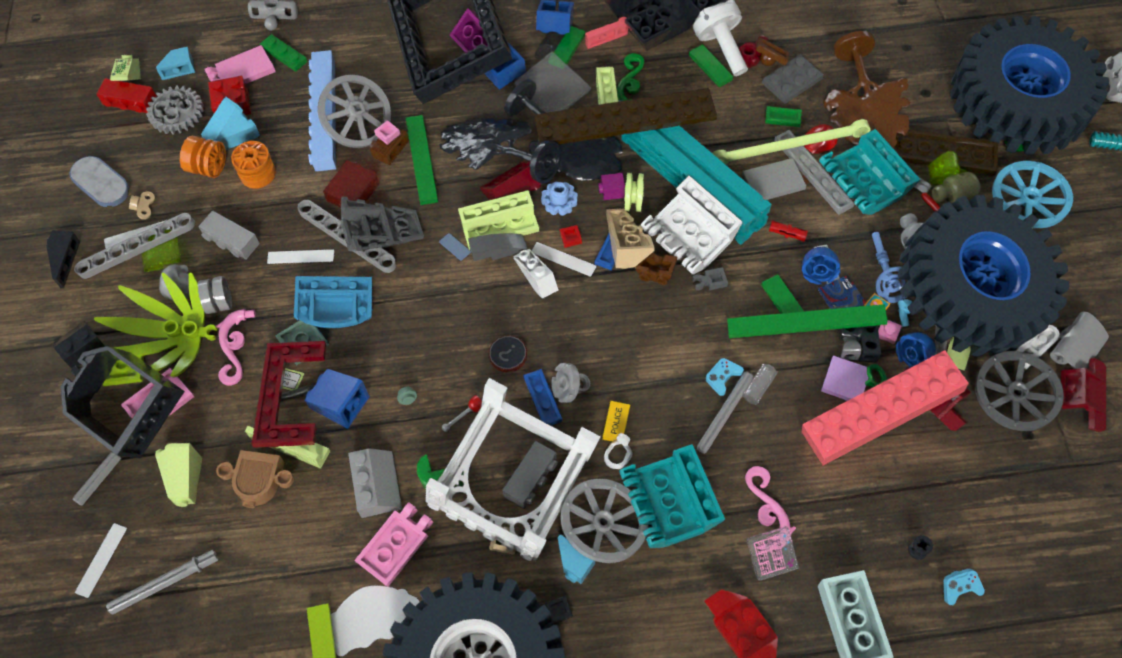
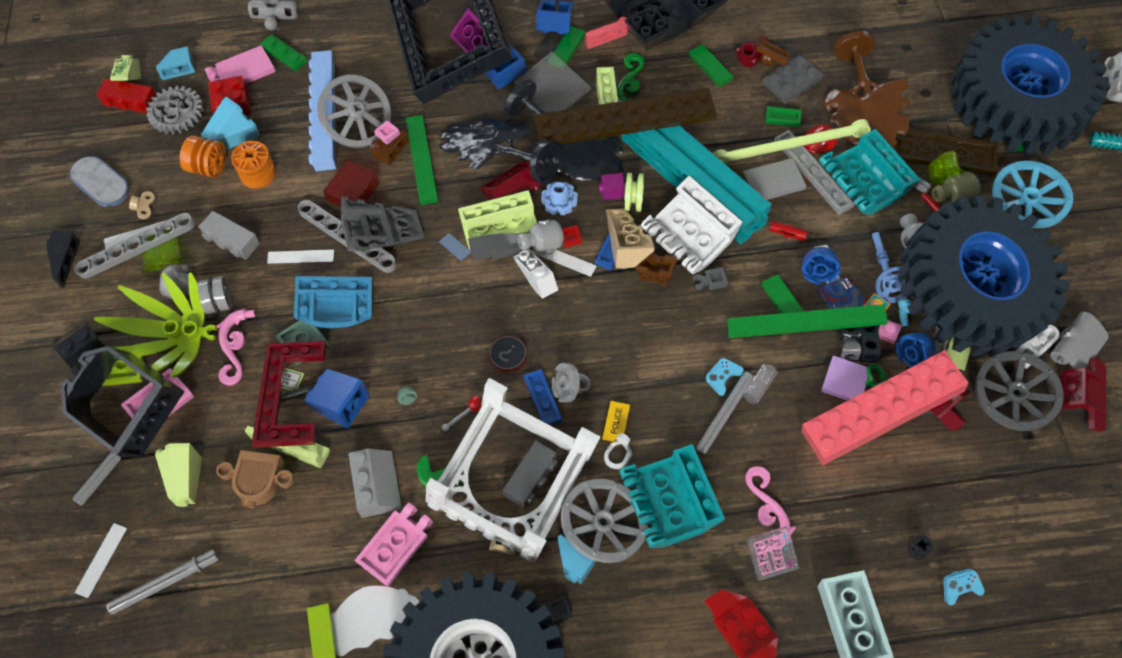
(542, 237): none -> light grey piece
(717, 23): white piece -> none

